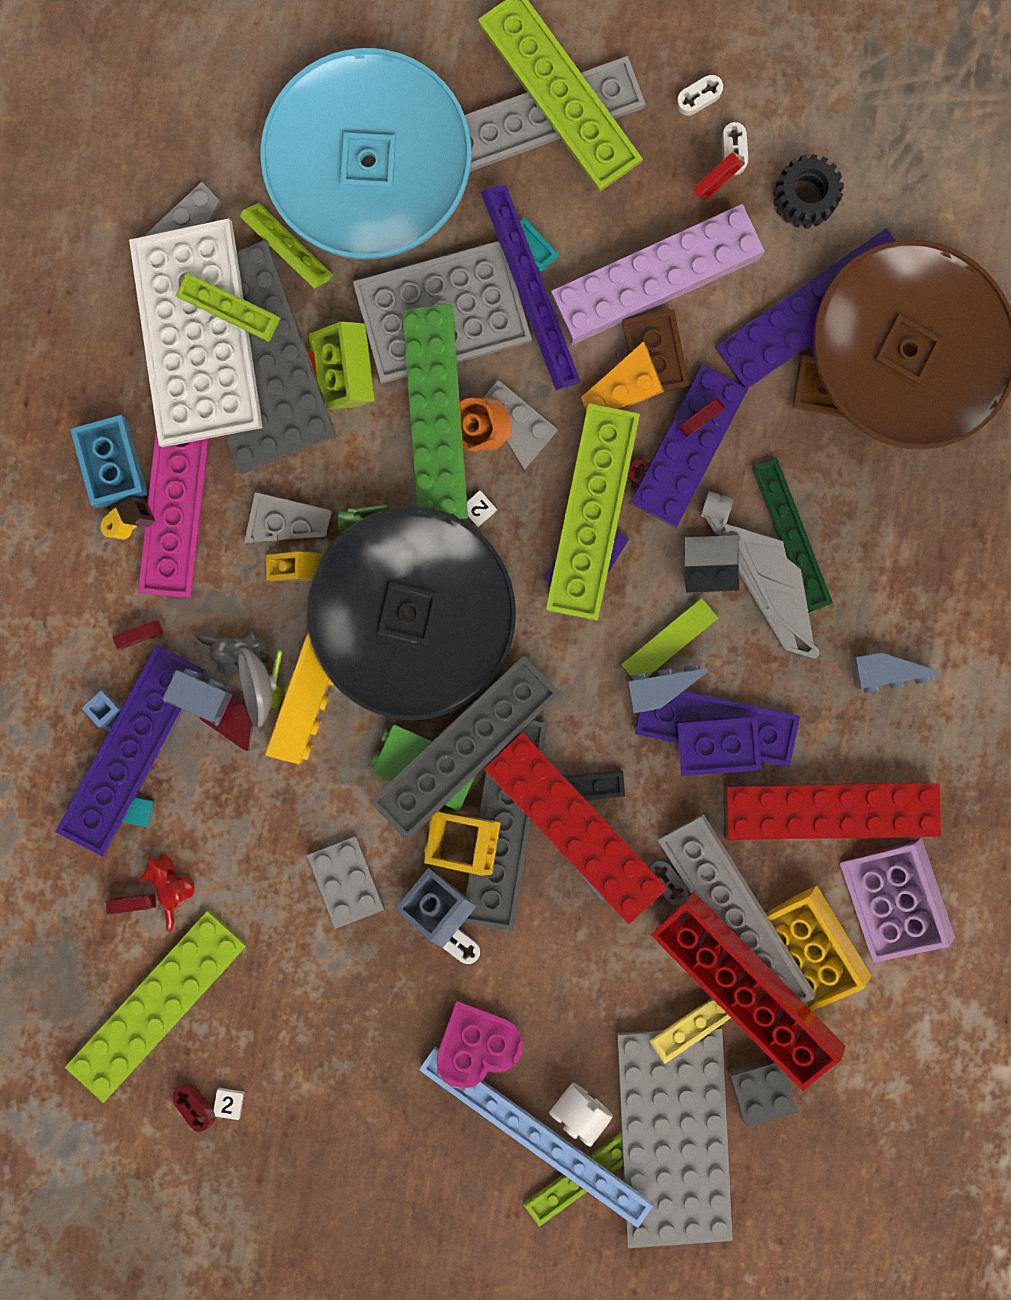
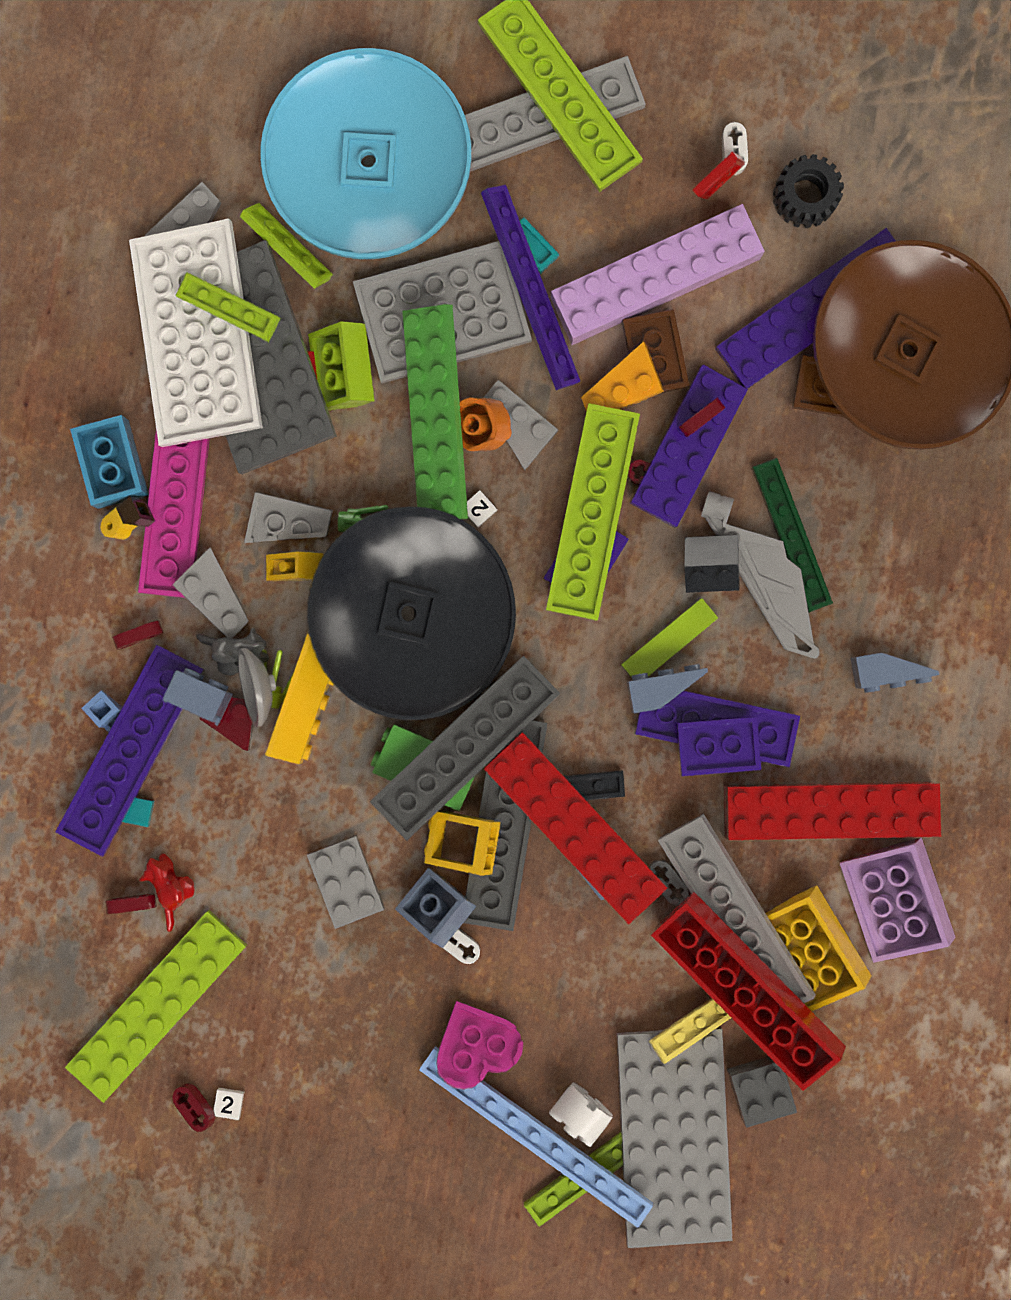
(212, 595): none -> light grey wing
(702, 100): white beam -> none

